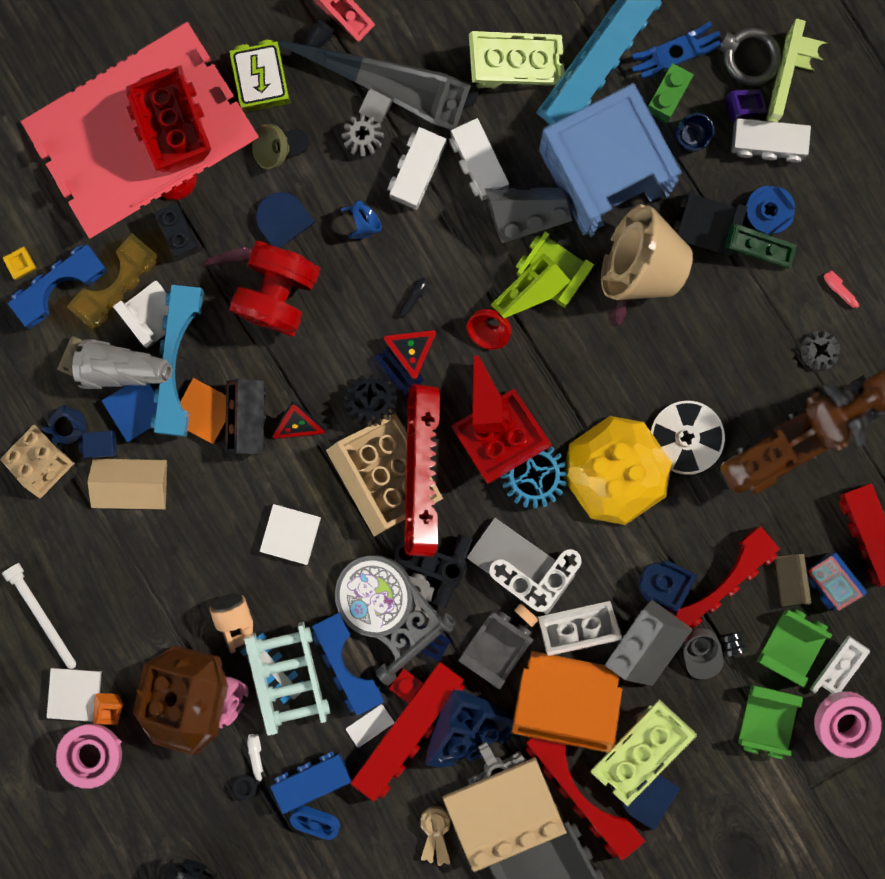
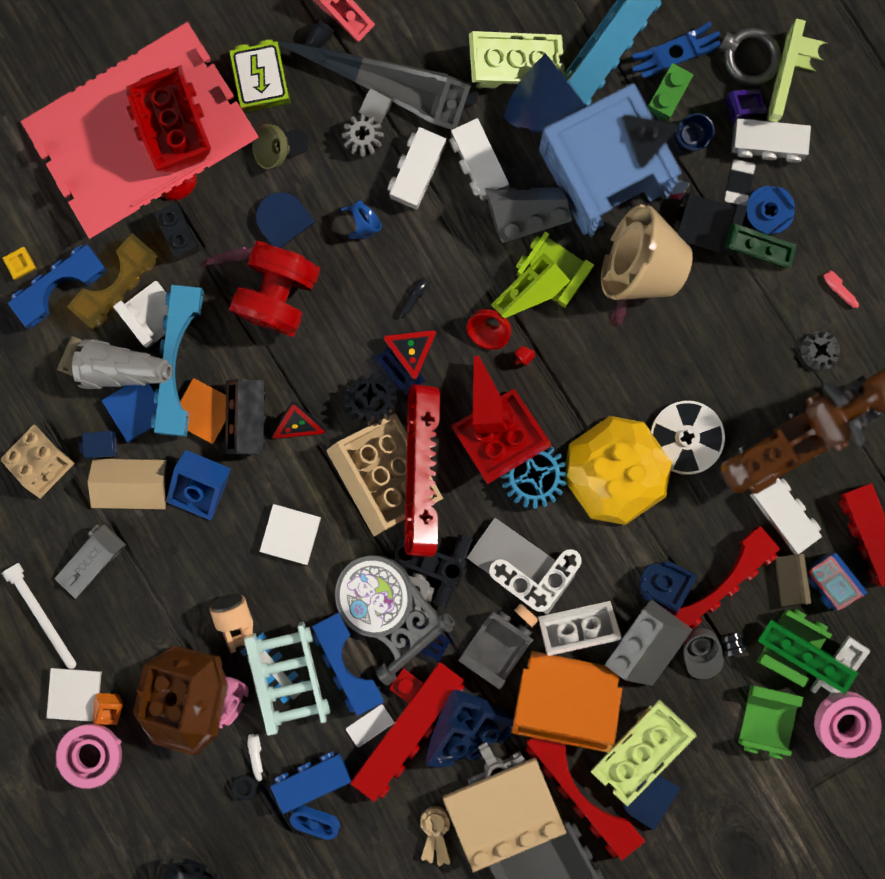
(77, 421): dark blue piece -> none
(90, 560): none -> door
(197, 484): none -> blue slope
(524, 356): none -> red piece
(542, 98): none -> dark blue brick
(647, 136): none -> black piece
(679, 189): none -> light grey sticker
(740, 182): none -> sticker
(787, 516): none -> white brick
(808, 656): none -> green plate

